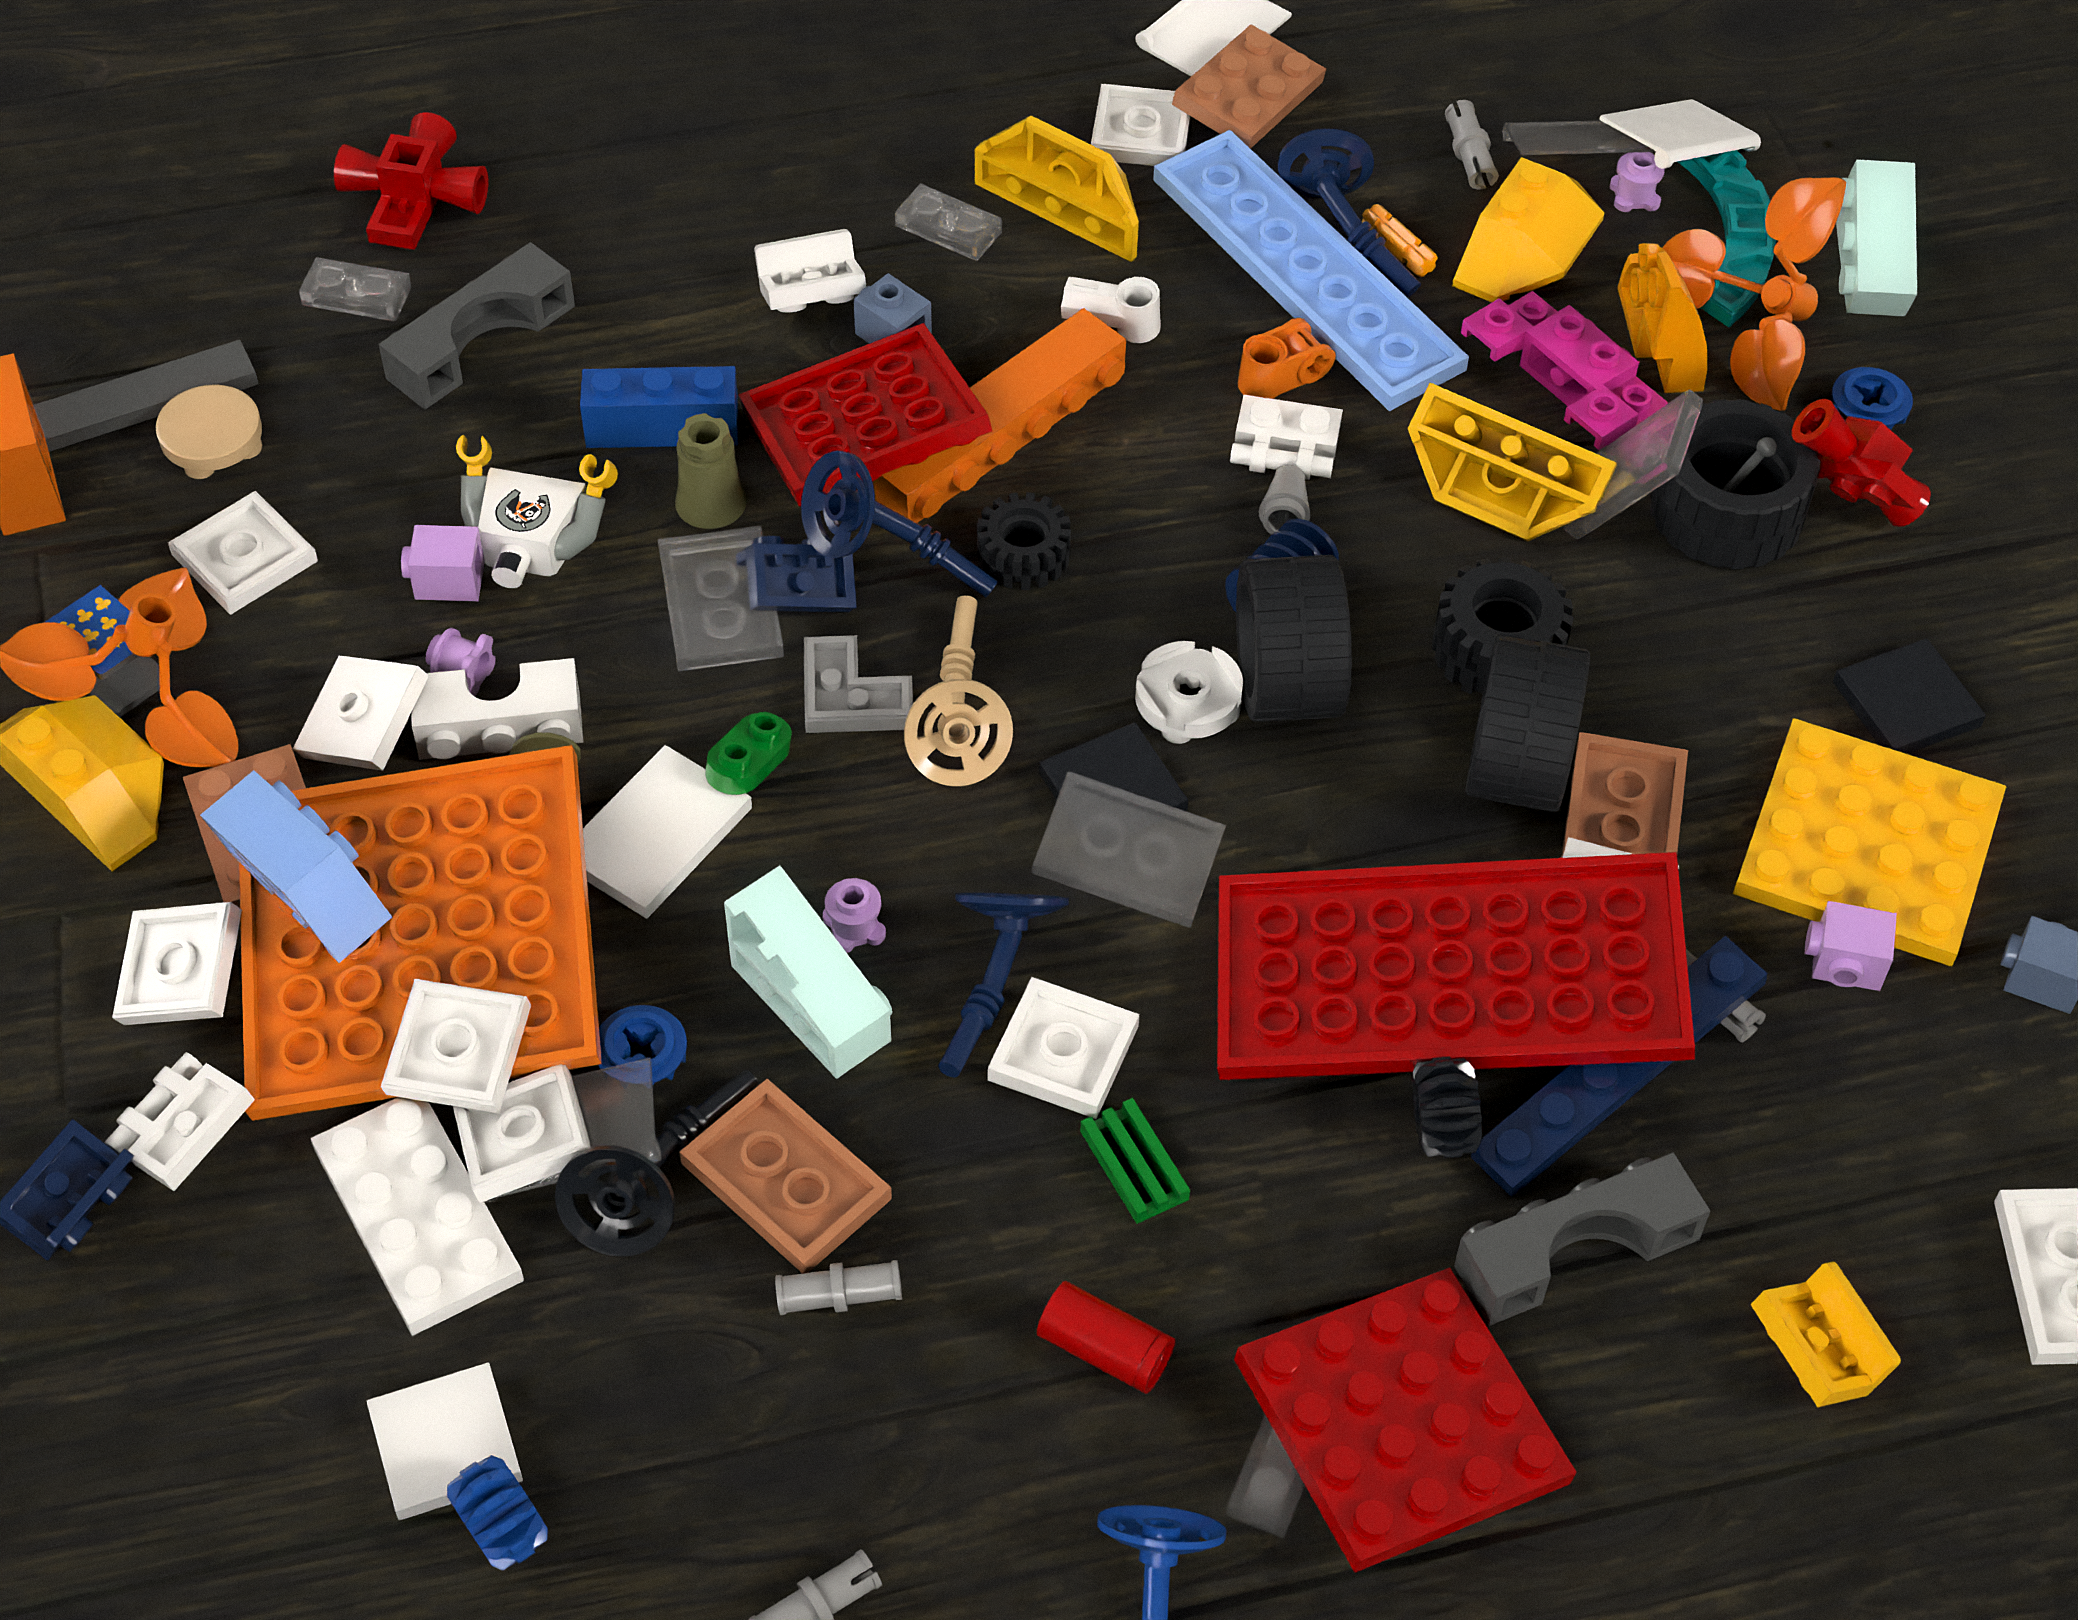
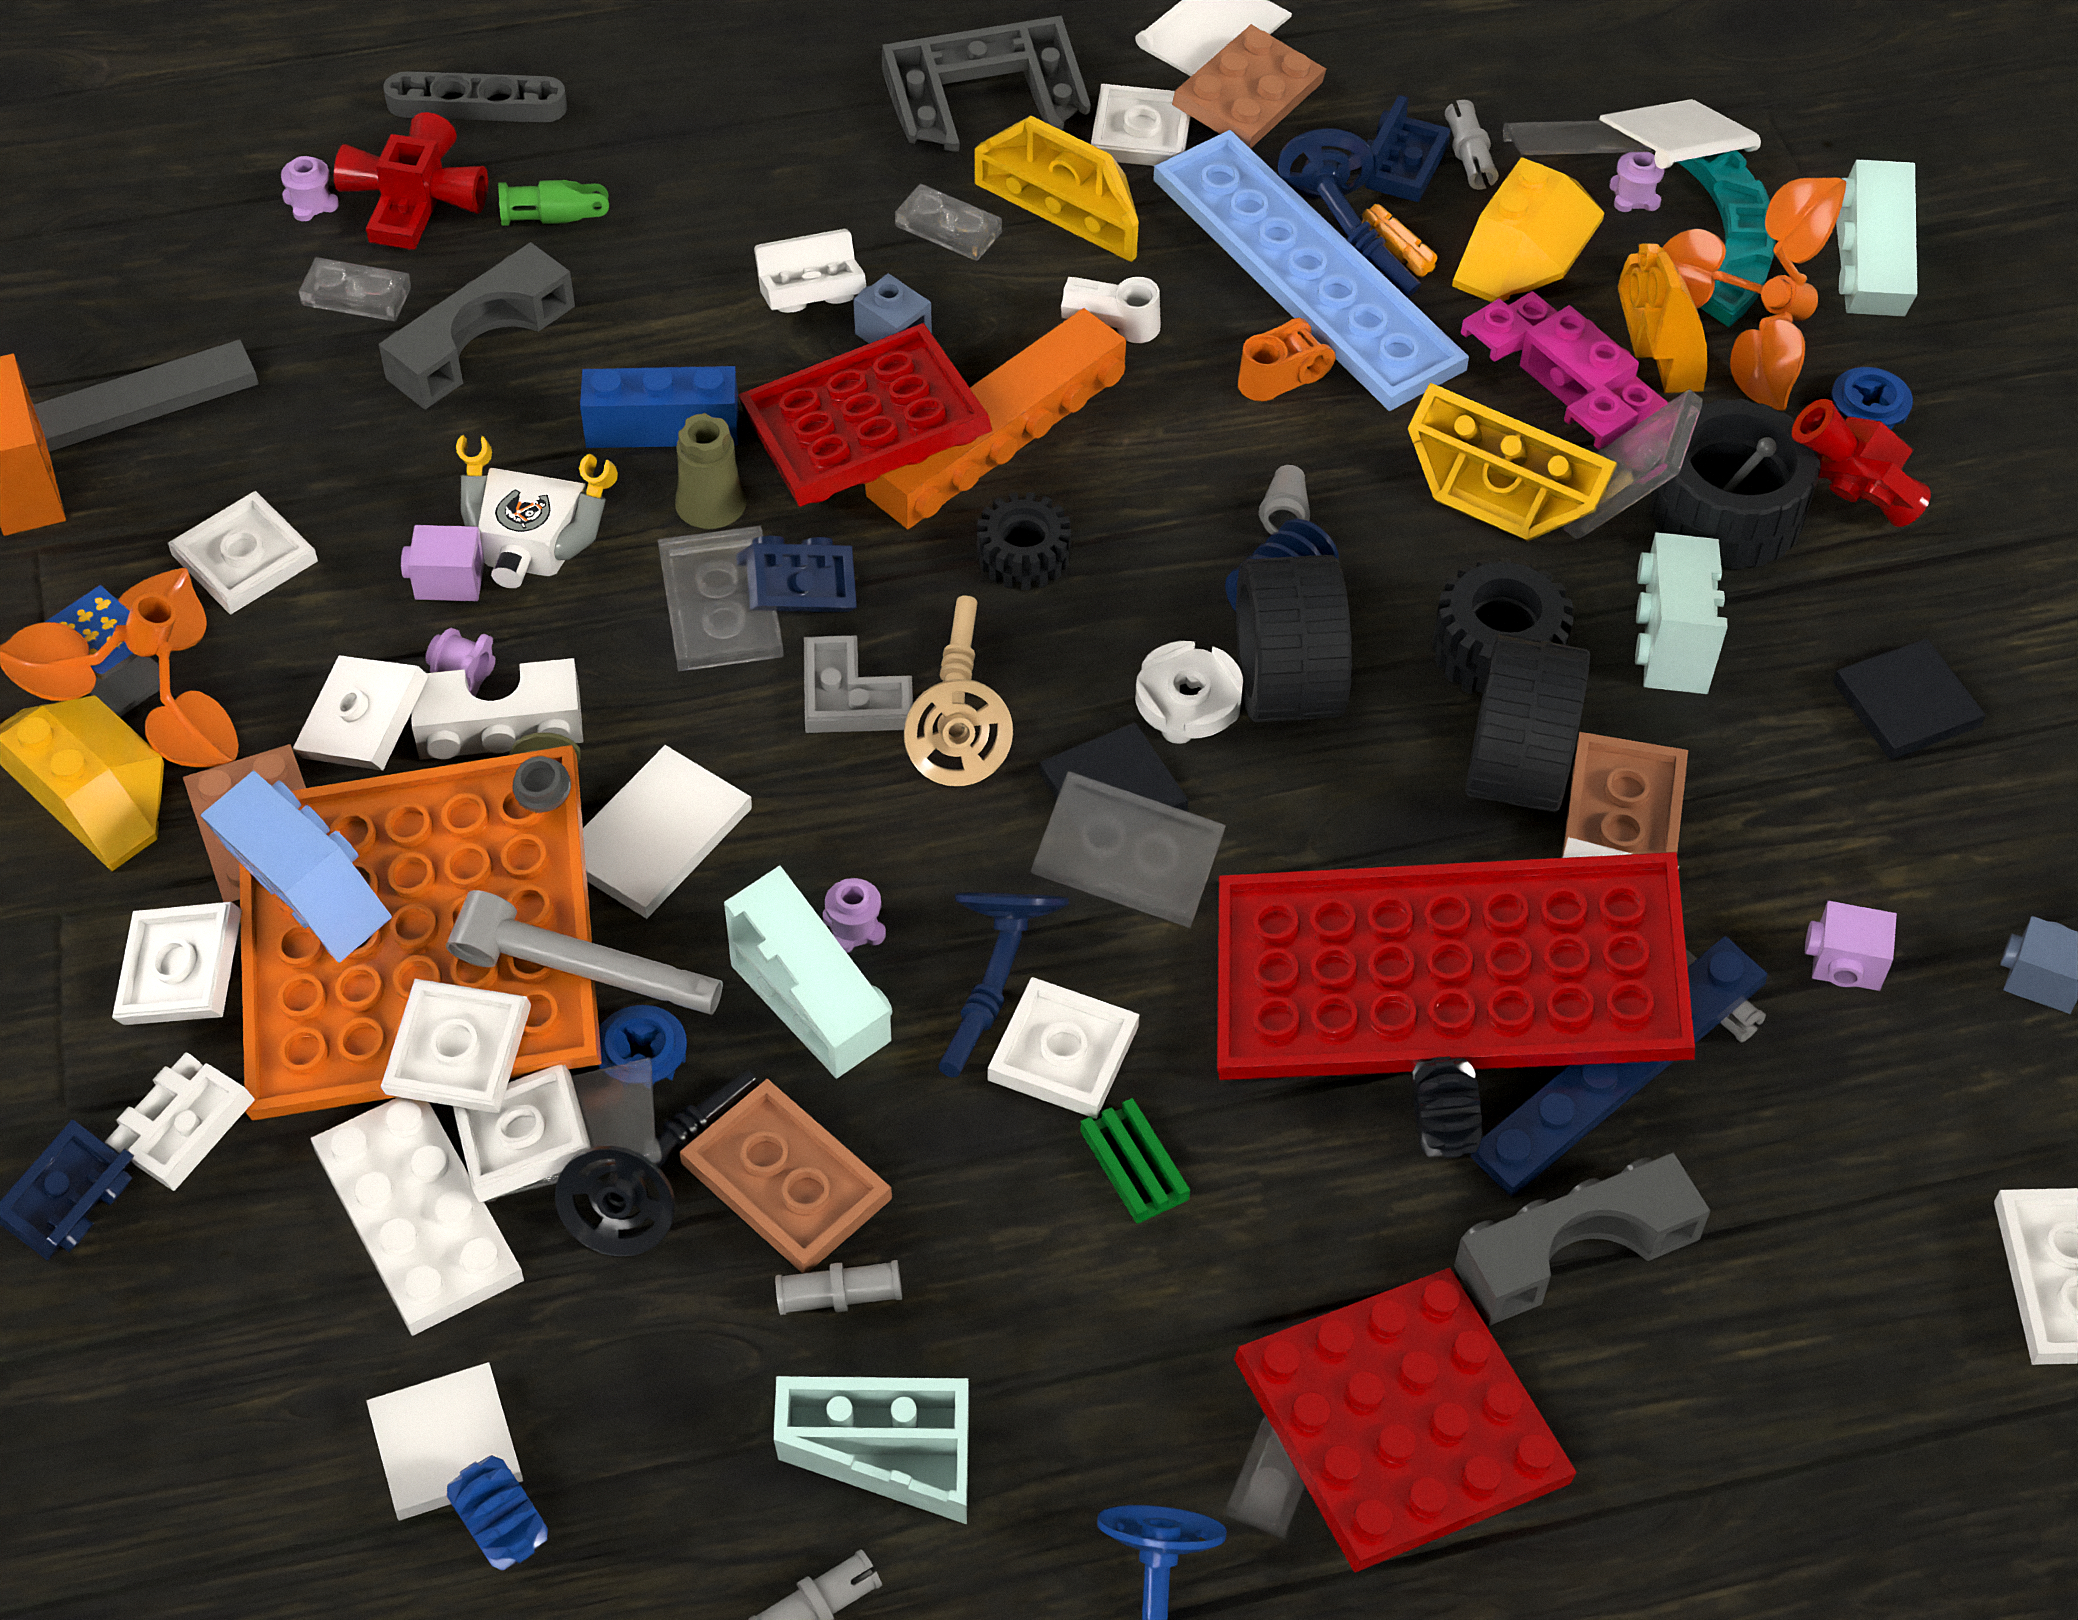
(209, 429): tan tile -> none
(307, 188): none -> lavender brick
(476, 91): none -> dark grey beam
(489, 928): none -> light grey piece
(541, 784): none -> dark grey plate
(552, 202): none -> bright green piece
(748, 753): green plate -> none
(859, 505): dark blue dish -> none
(880, 1436): none -> light aqua wedge
(1037, 47): none -> dark grey wedge
(1105, 1337): red pin -> none
(1286, 433): white plate -> none
(1405, 153): none -> dark blue bracket
(1680, 613): none -> light aqua wedge
(1827, 1336): yellow bracket -> none
(1872, 834): yellow plate -> none

